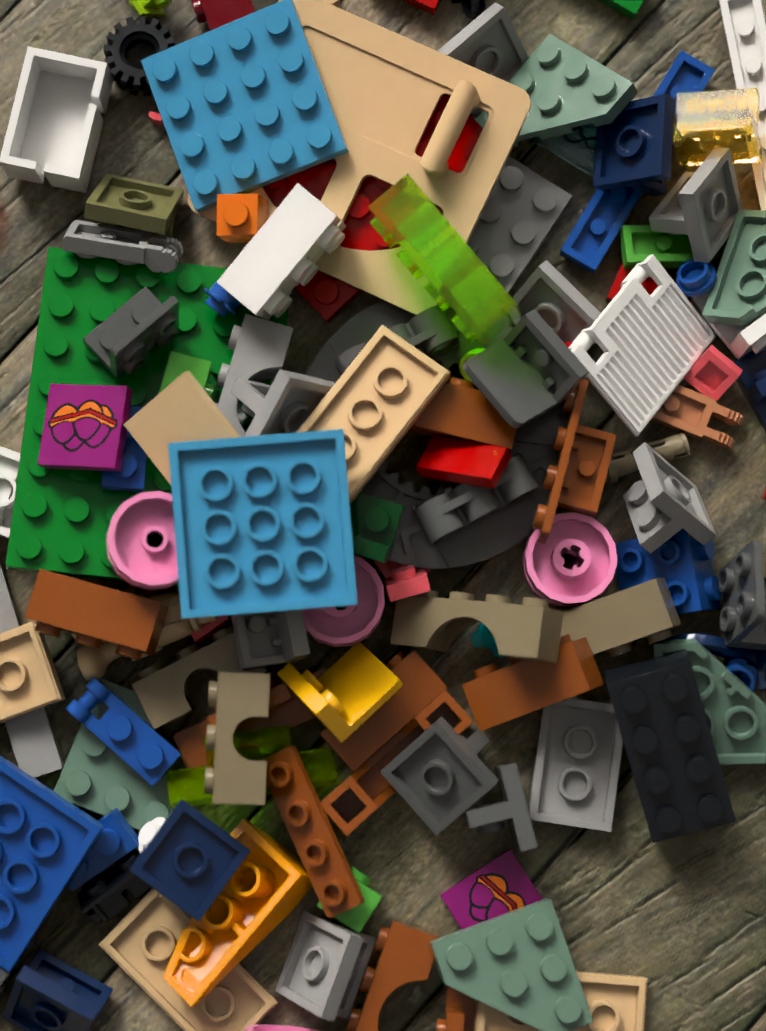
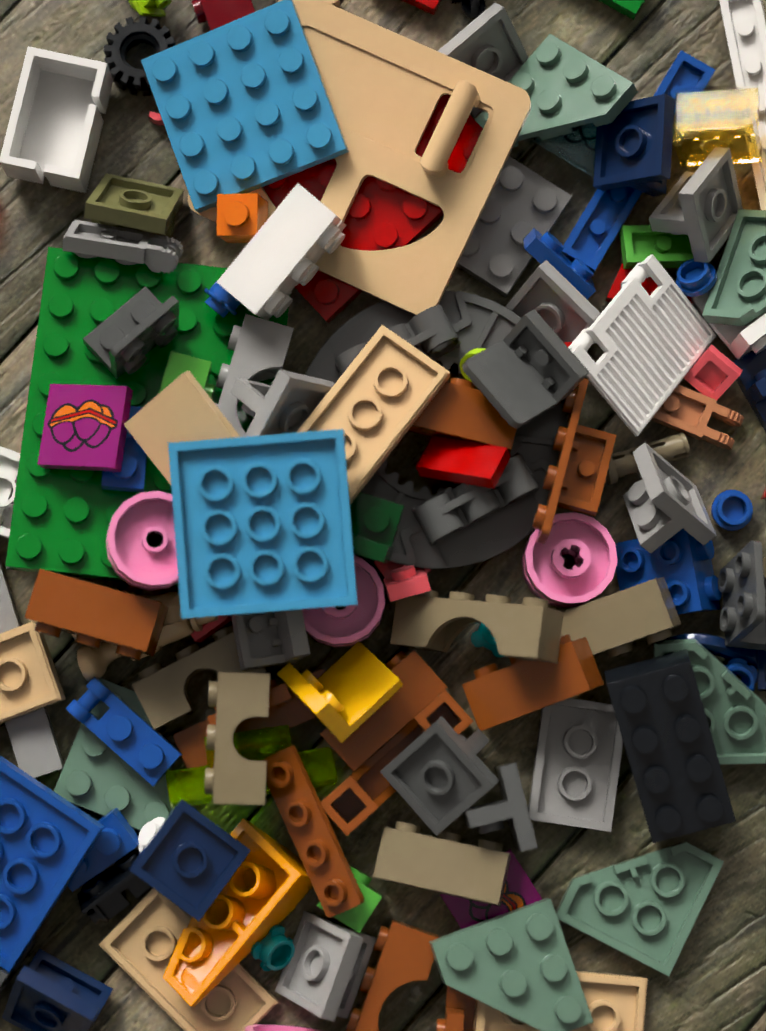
(274, 950): none -> teal plate
(442, 864): none -> dark tan brick
(445, 259): clear neon green brick -> none
(549, 248): none -> blue plate
(643, 902): none -> sand green plate
(731, 510): none -> blue plate

